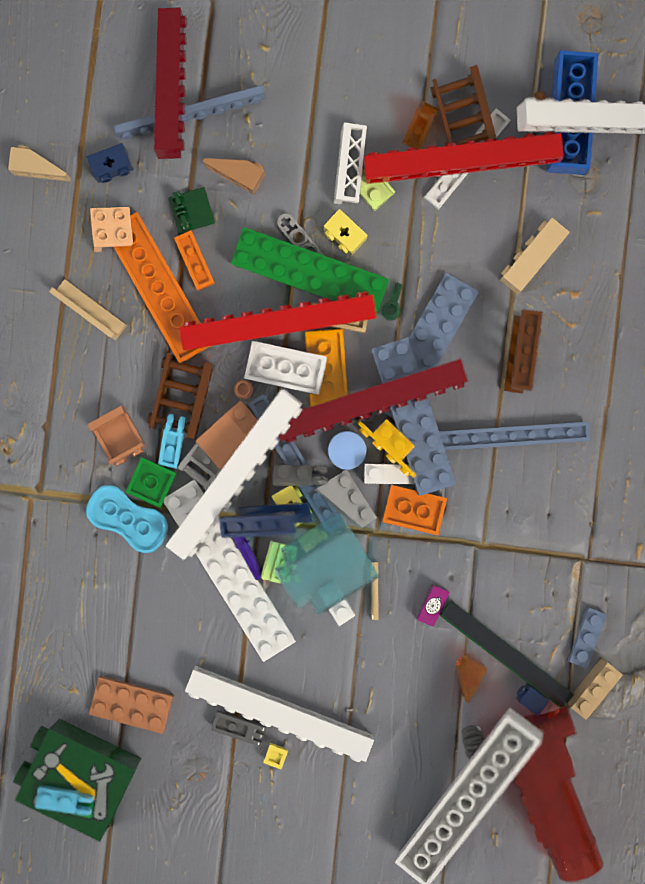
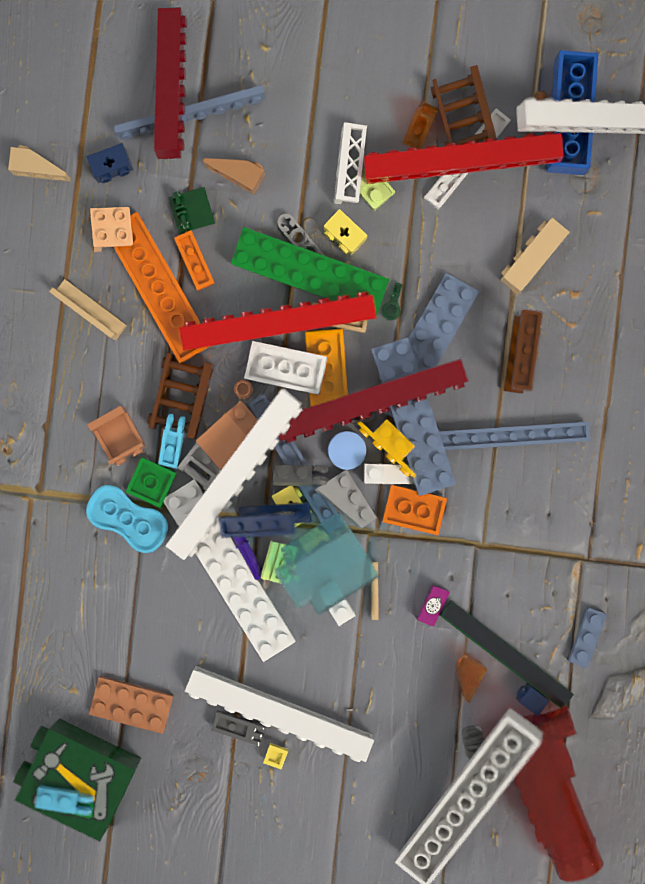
(594, 688): tan brick -> none

